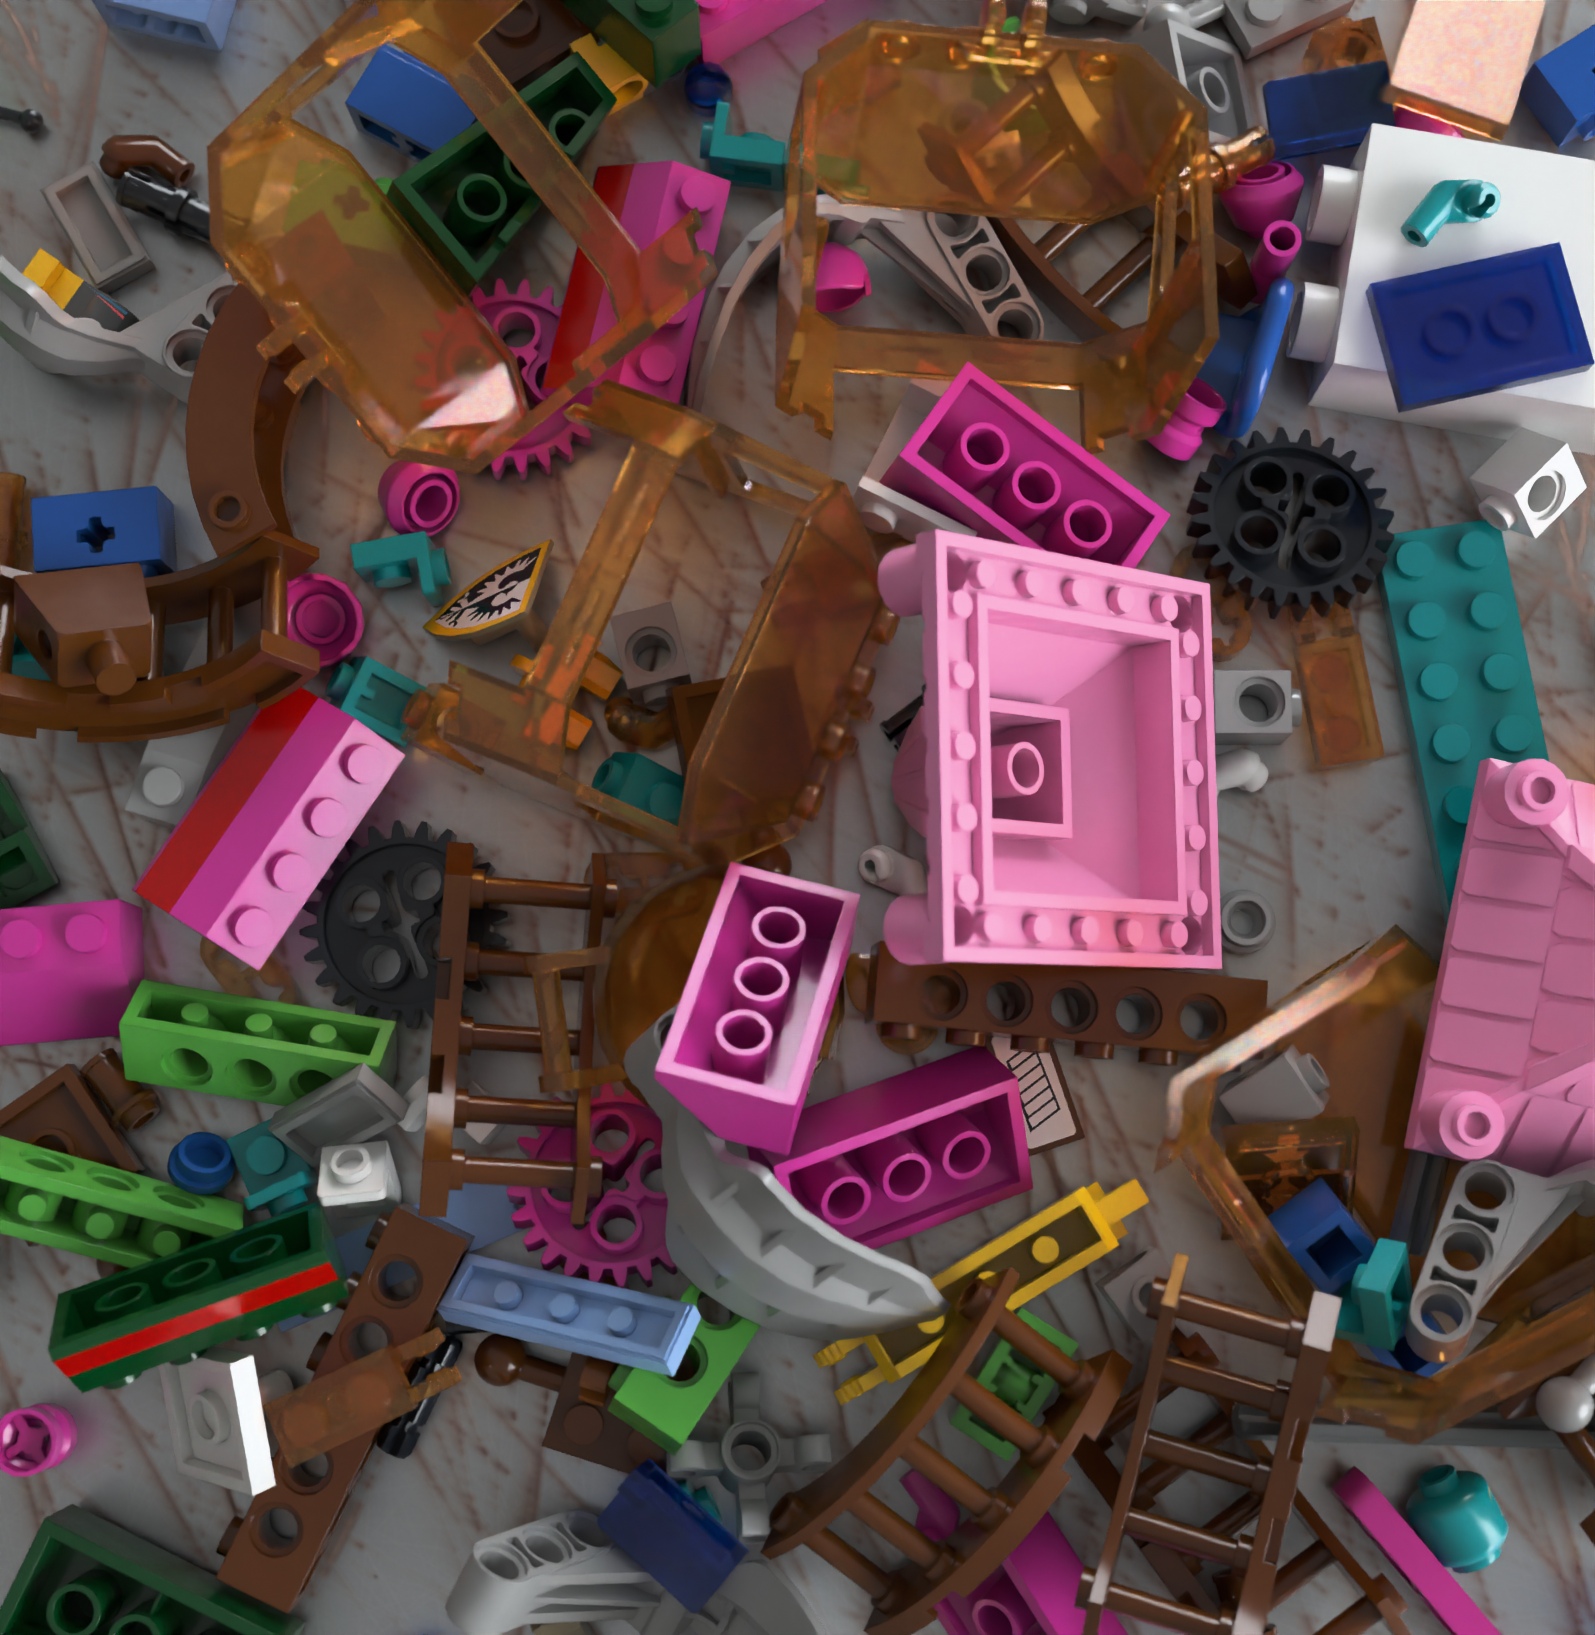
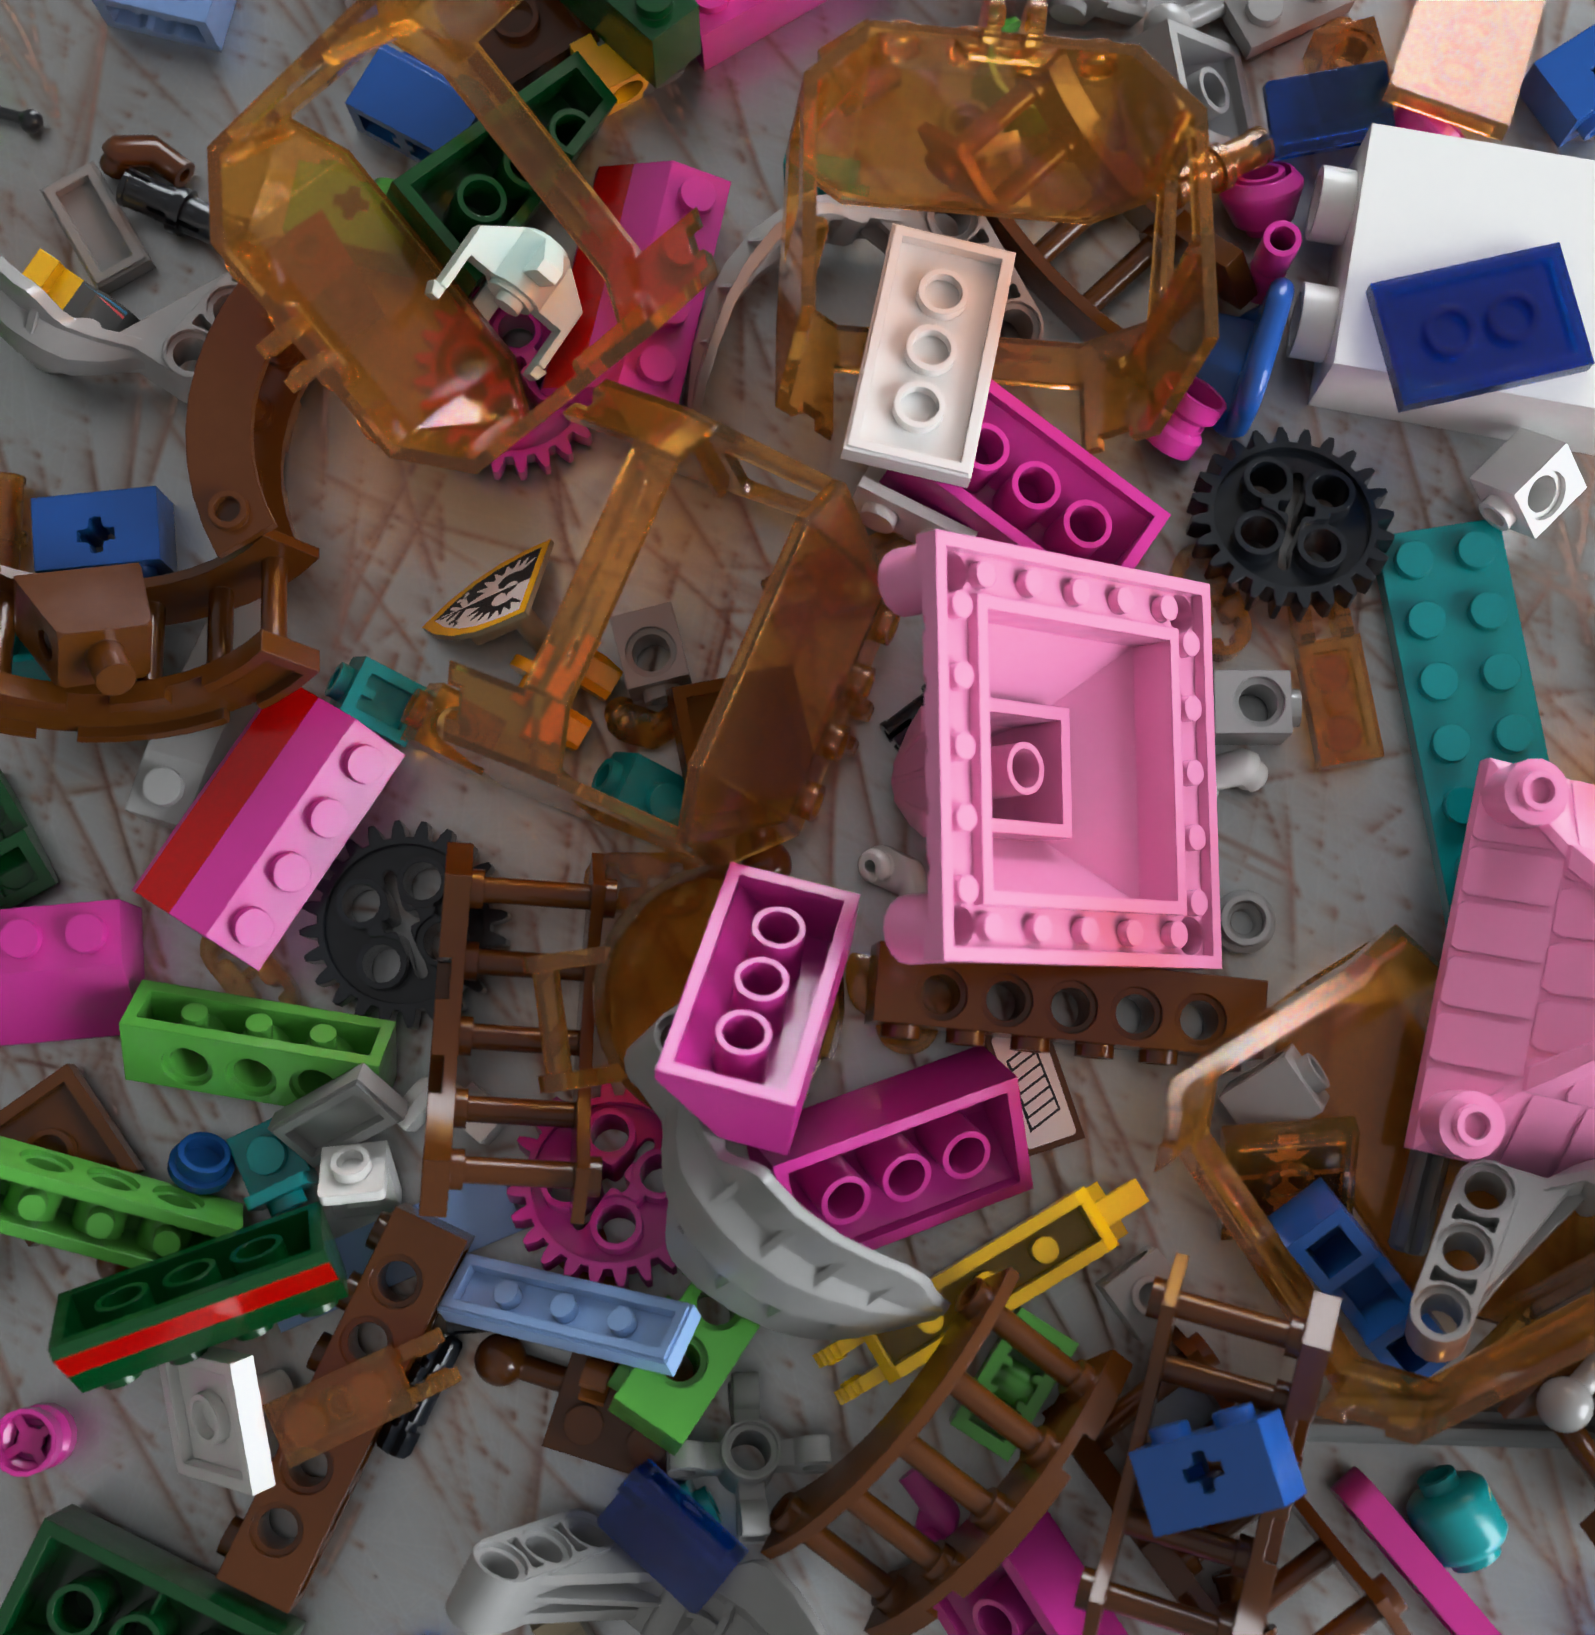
(126, 1099): reddish brown pin -> none
(324, 616): dark pink hair -> none
(394, 559): teal bracket -> none
(418, 497): dark pink cone -> none
(523, 275): none -> piece
(703, 96): clear blue hinge -> none
(745, 160): teal bracket -> none
(840, 278): dark pink hair -> none
(929, 356): none -> white tile
(1186, 1495): none -> blue brick
(1377, 1298): teal bracket -> none
(1450, 203): teal arm -> none

